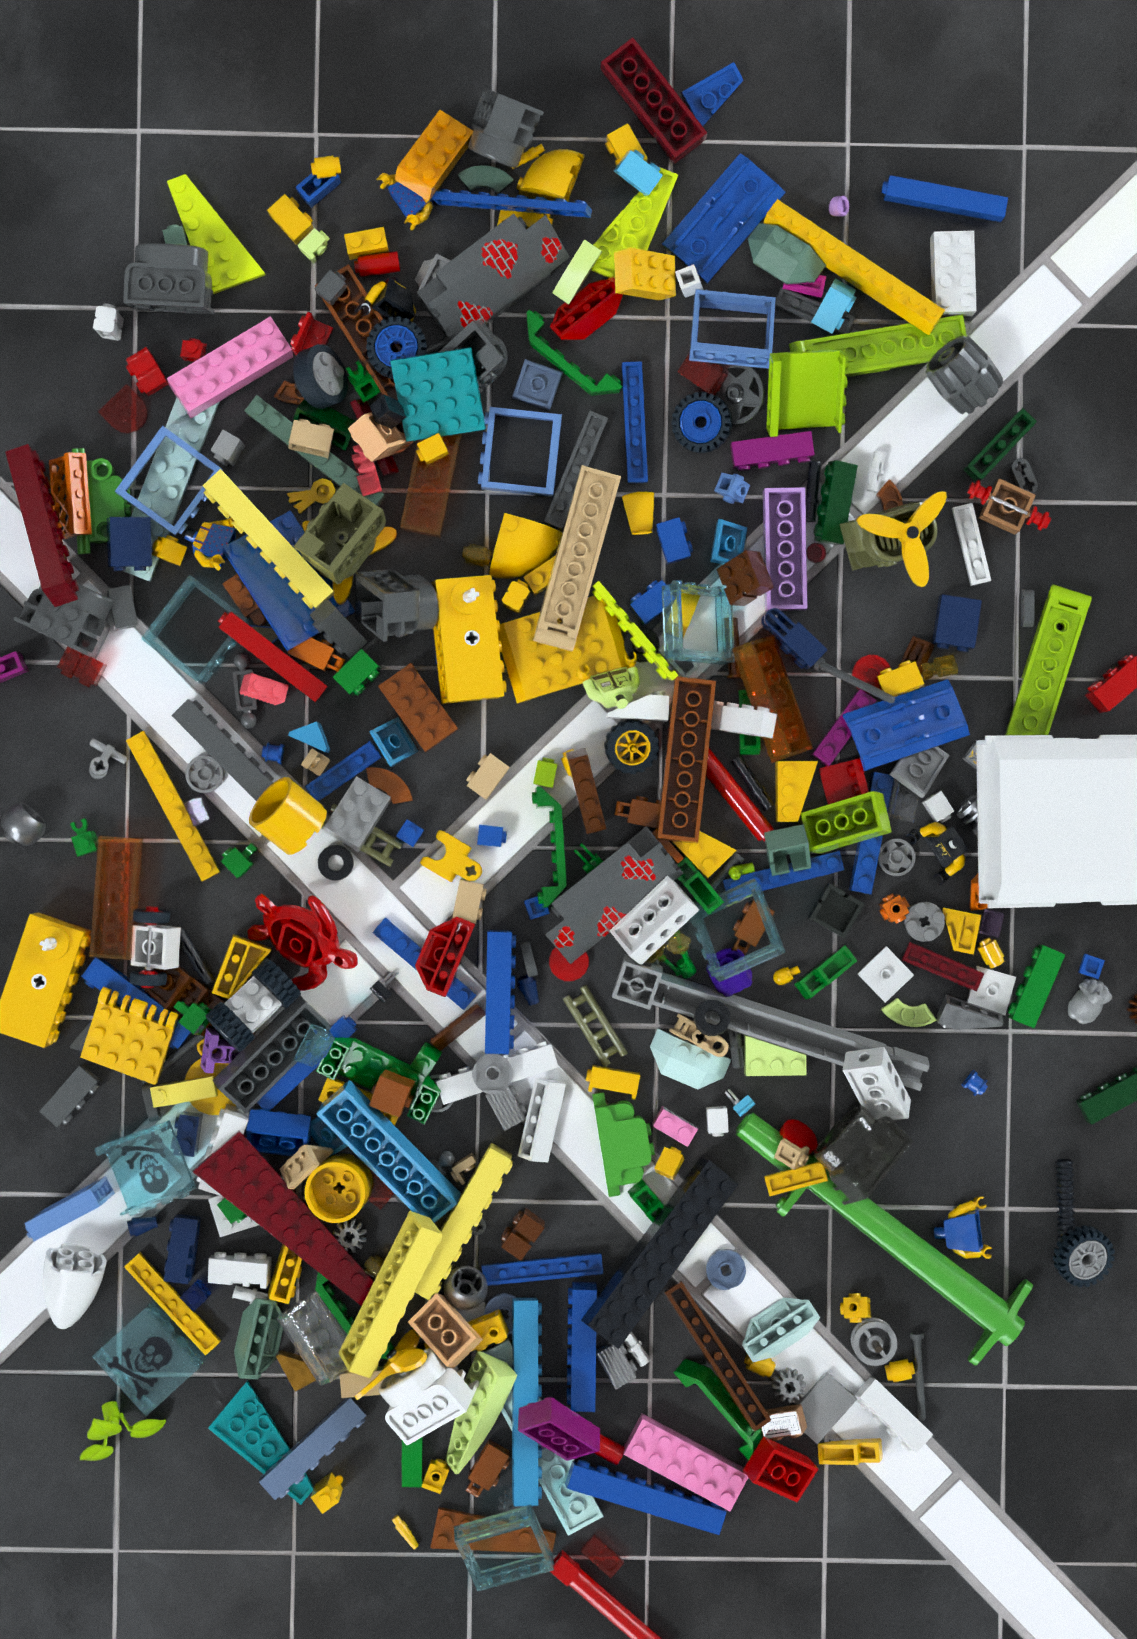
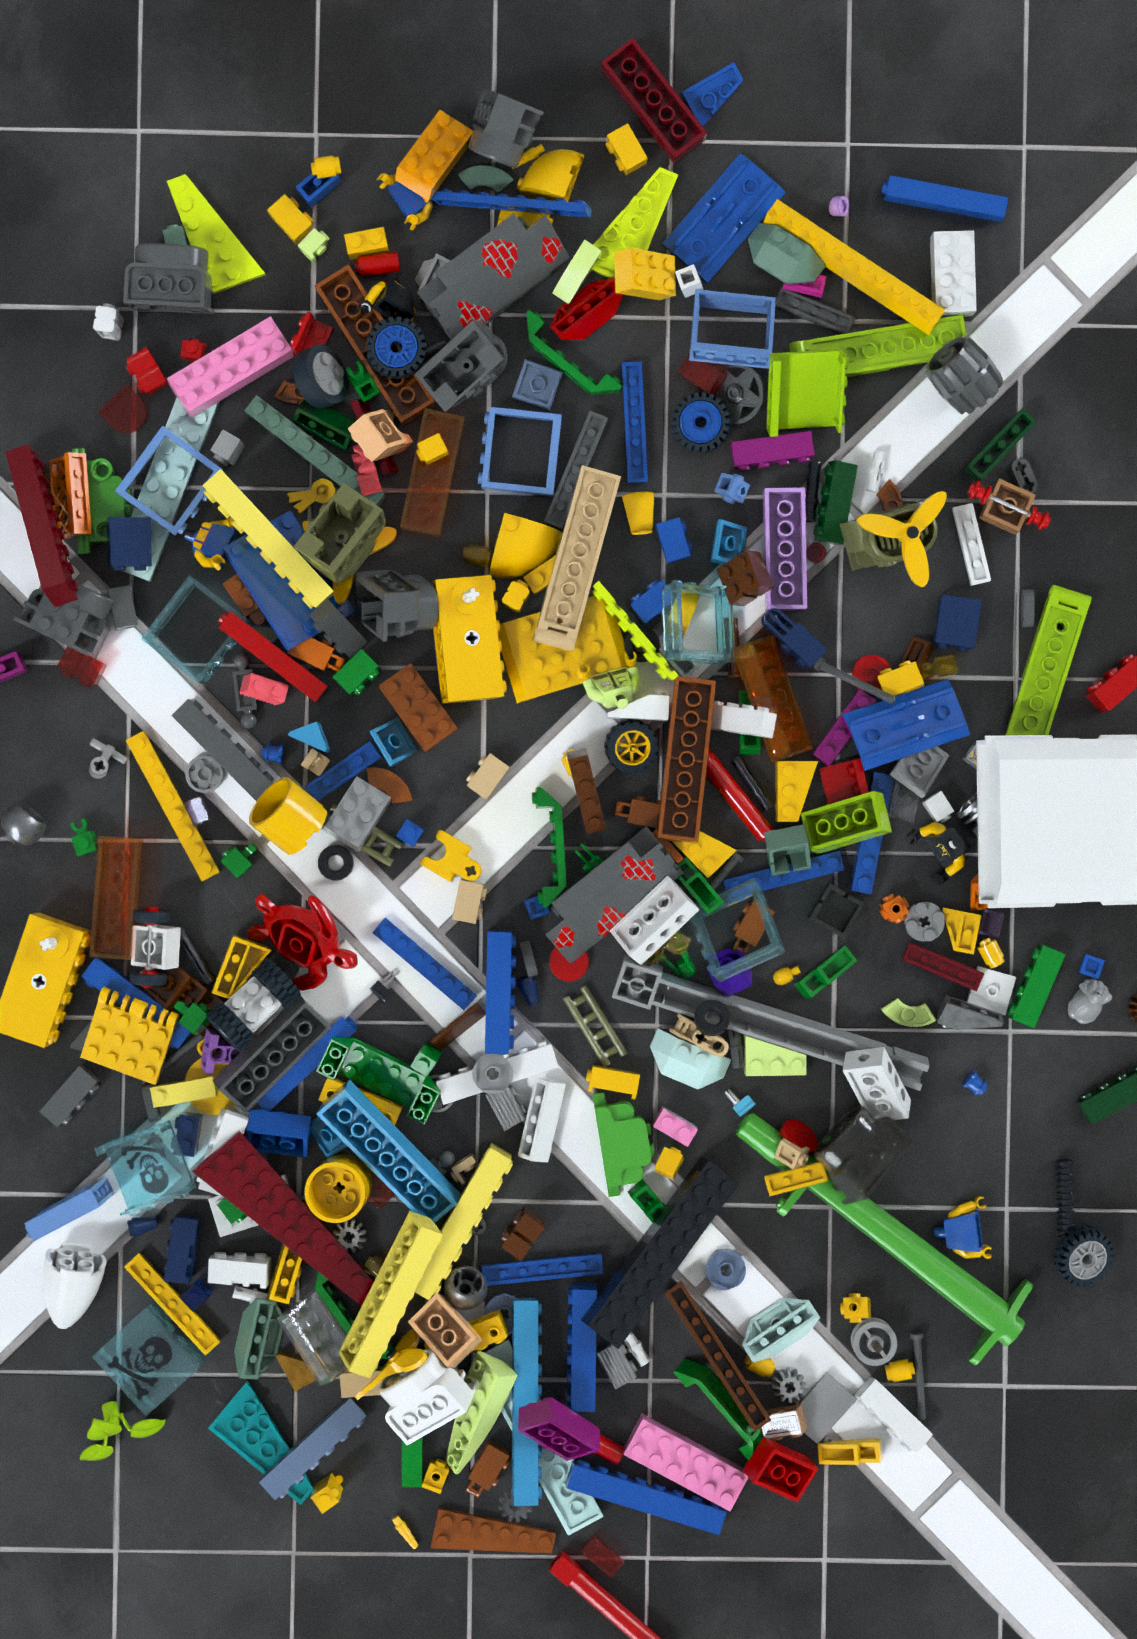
(169, 550): yellow brick -> none
(303, 1164): tan bracket -> none
(311, 438): tan brick -> none
(314, 1045): clear light blue slope -> none
(331, 287): dark grey brick -> none
(387, 411): black brick -> none
(392, 1093): dark orange plate -> none
(438, 394): teal plate -> none
(443, 954): red wedge -> none
(491, 836): blue brick -> none
(498, 1525): clear light blue window -> none
(545, 772): lime brick -> none
(638, 172): medium azure brick -> none
(717, 1120): white brick -> none
(736, 871): lime arm -> none
(837, 301): medium azure brick -> none
(885, 974): white plate -> none
(896, 857): light grey wheel -> none

